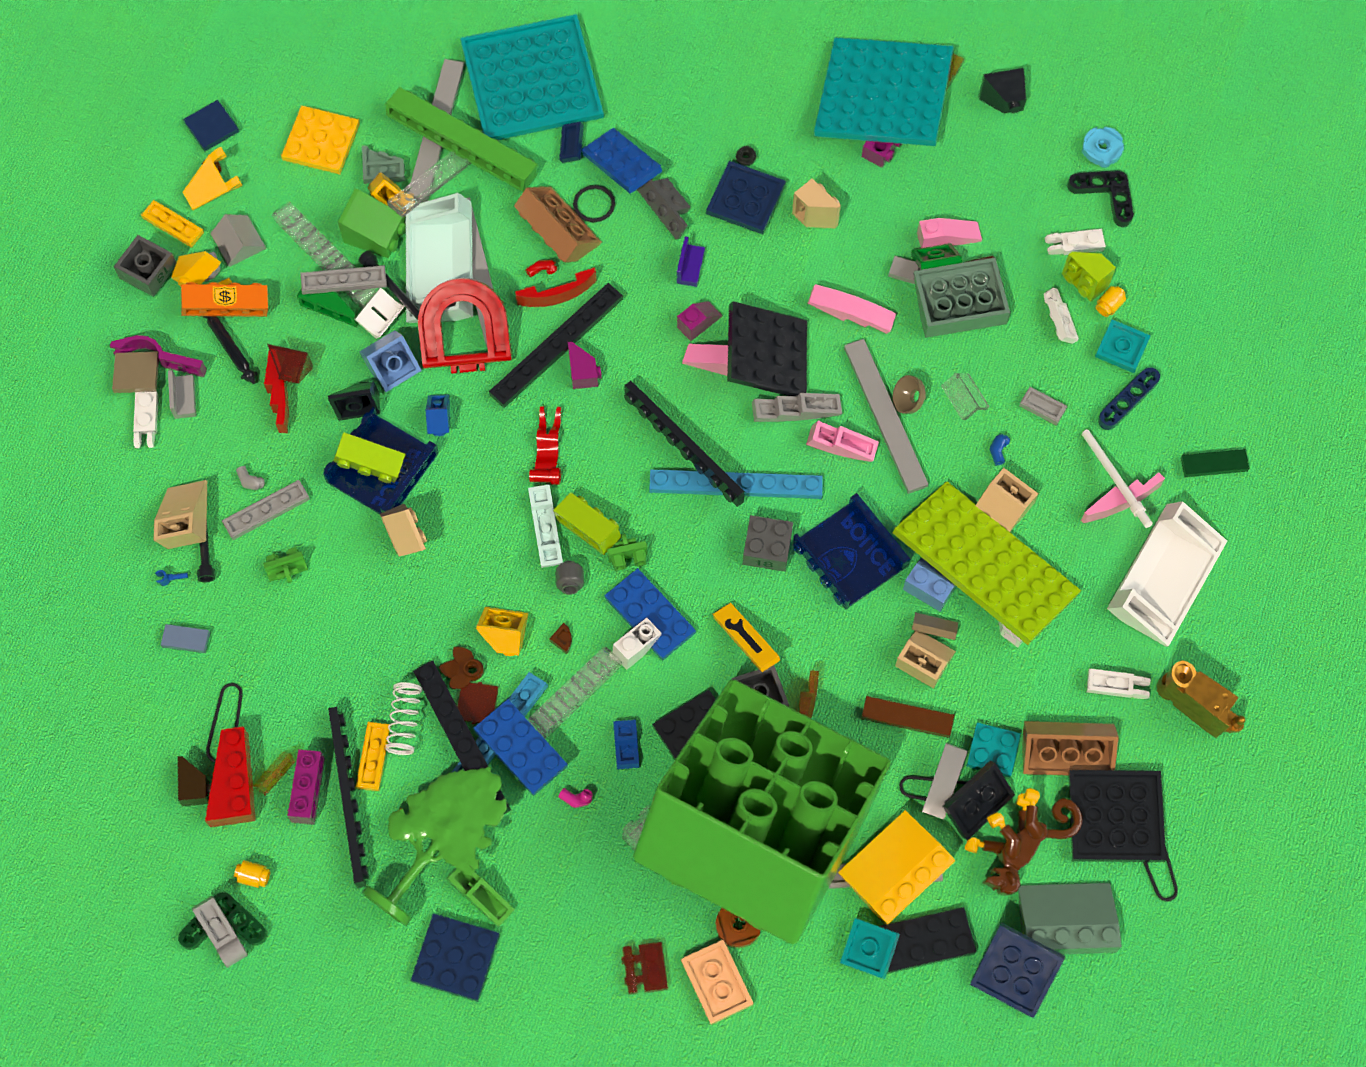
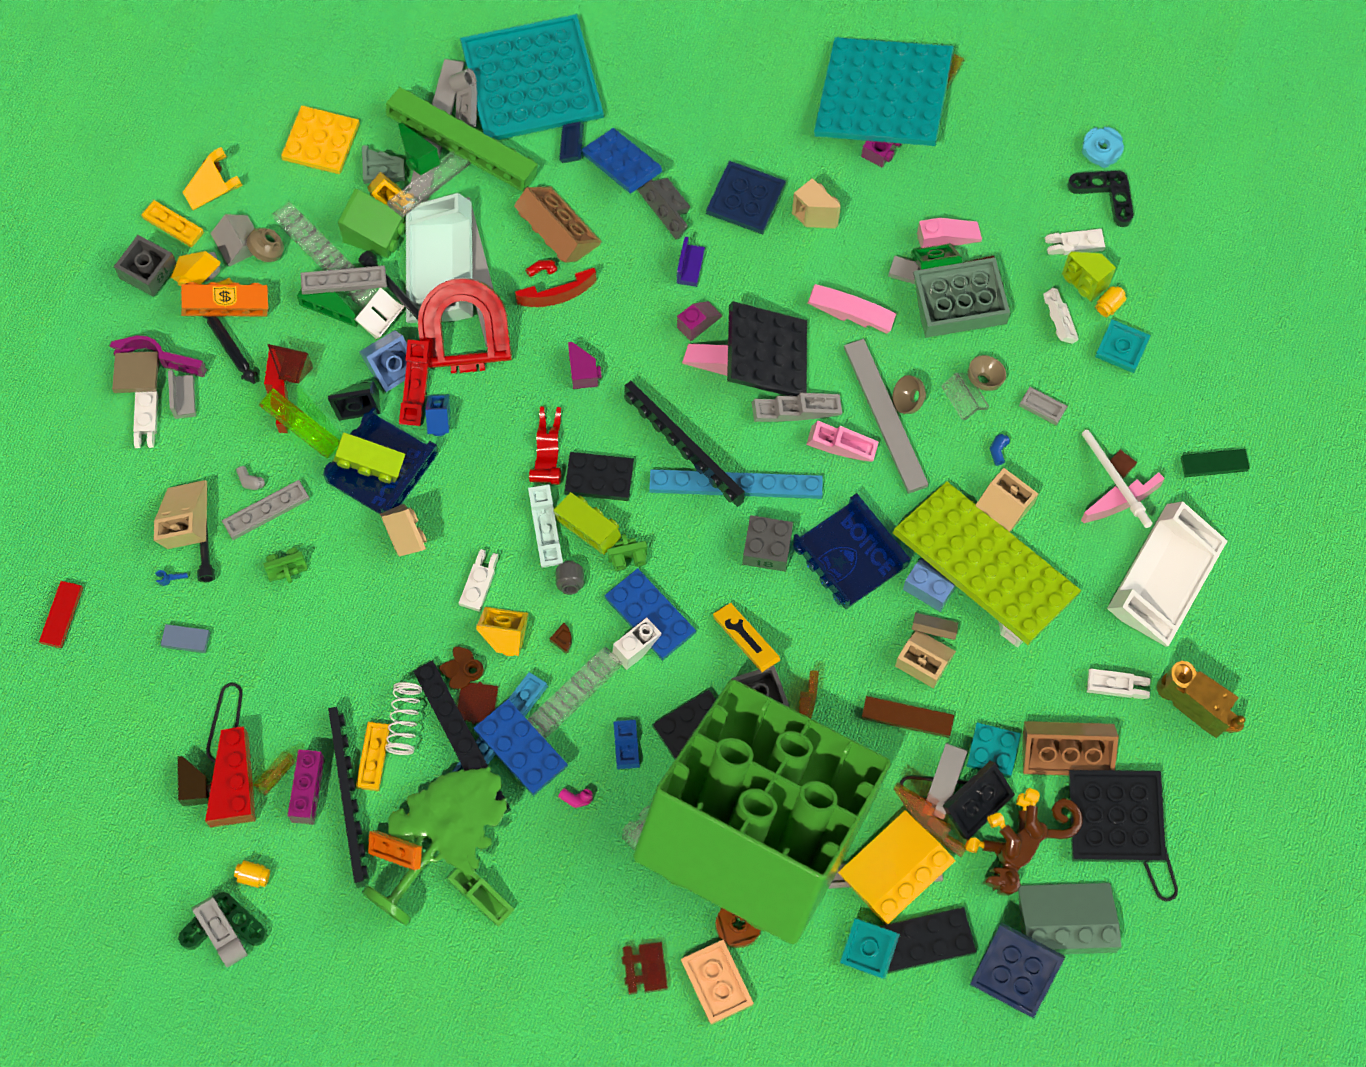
(61, 614): none -> red tile
(211, 125): dark blue tile -> none
(262, 248): none -> dark tan piece
(299, 423): none -> clear neon green tile
(395, 850): none -> orange tile
(415, 383): none -> red slope
(419, 152): none -> green slope
(455, 957): dark blue plate -> none
(466, 99): none -> light grey plate
(478, 582): none -> white hinge
(555, 345): black plate -> none
(590, 188): black piece -> none
(599, 476): none -> black plate
(746, 151): pearl dark grey plate -> none
(923, 813): none -> clear orange slope
(989, 368): none -> dark tan piece
(1004, 90): black slope -> none
(1123, 463): none -> copper tile
(1131, 400): dark blue beam -> none

